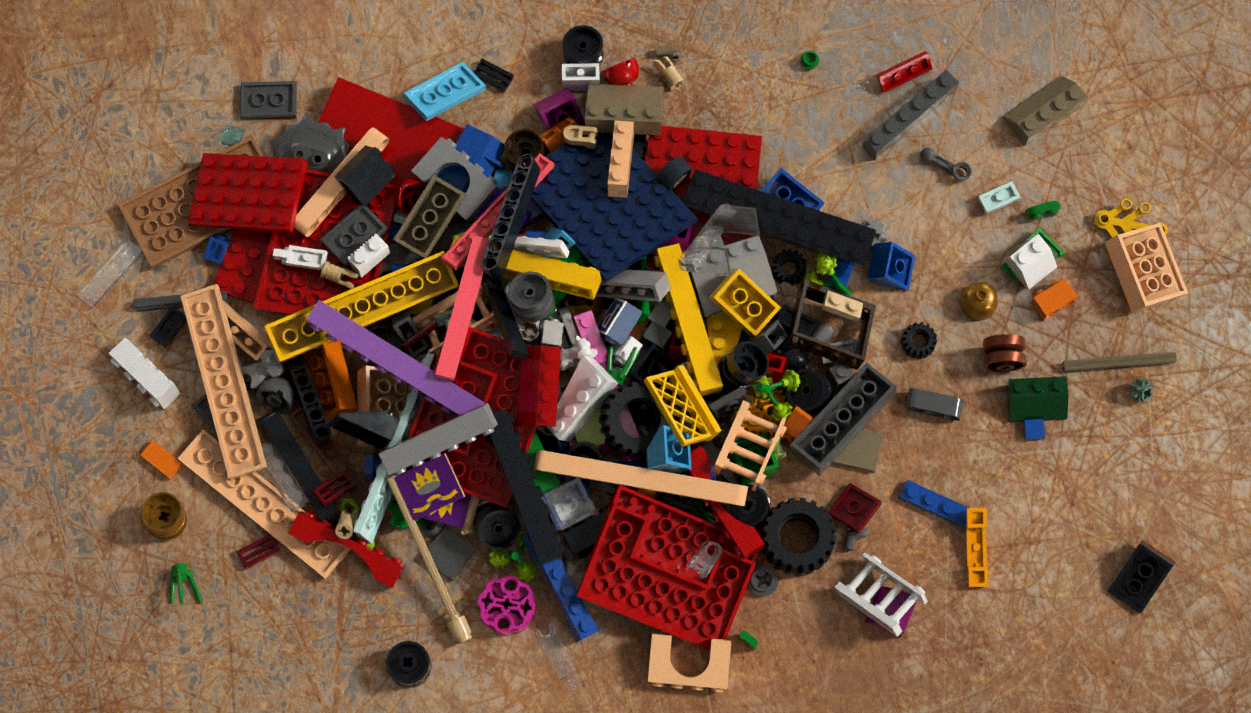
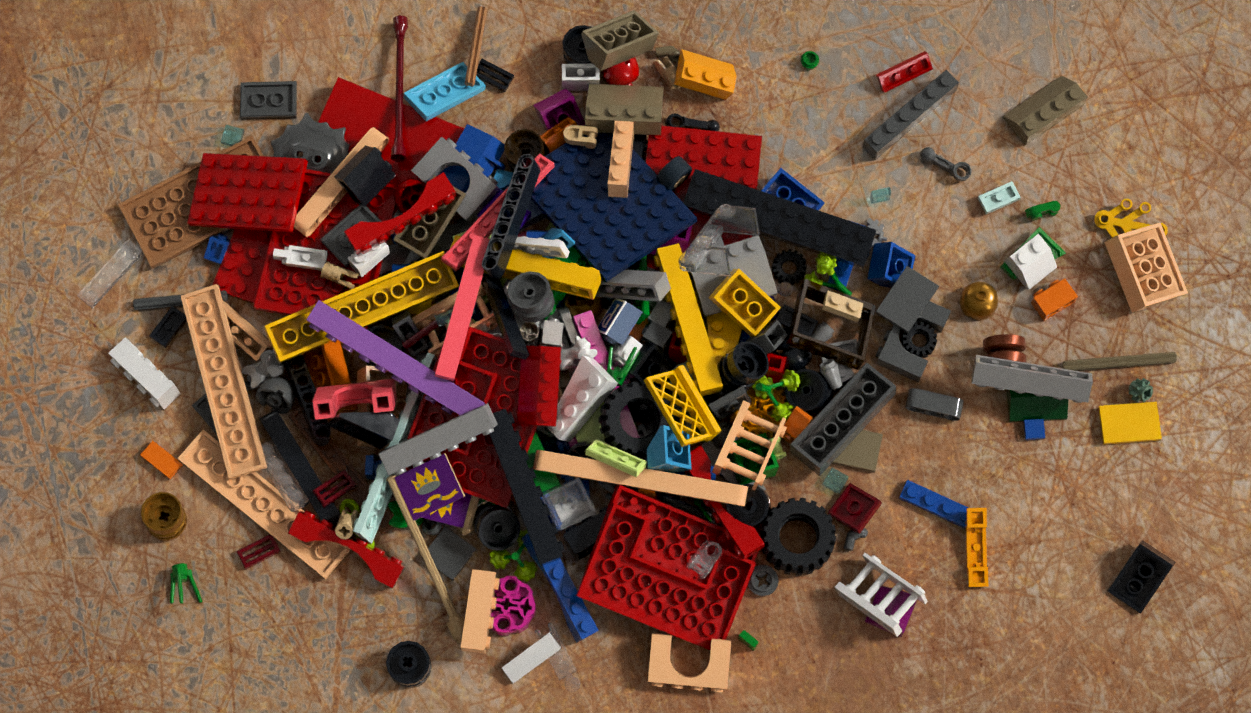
(332, 398): none -> coral arch
(367, 234): none -> red arch
(398, 150): none -> dark red hose
(475, 46): none -> medium nougat axle
(478, 611): none -> light nougat brick
(531, 657): none -> white tile
(616, 458): none -> yellowish green tile
(618, 40): none -> dark tan slope
(705, 75): none -> light orange slope
(711, 125): none -> black piece
(830, 372): none -> light grey cone
(835, 480): none -> clear light blue tile
(880, 195): none -> clear light blue tile
(899, 360): none -> dark grey arch
(907, 299): none -> dark grey tile
(1032, 379): none -> light grey brick
(1130, 423): none -> yellow tile

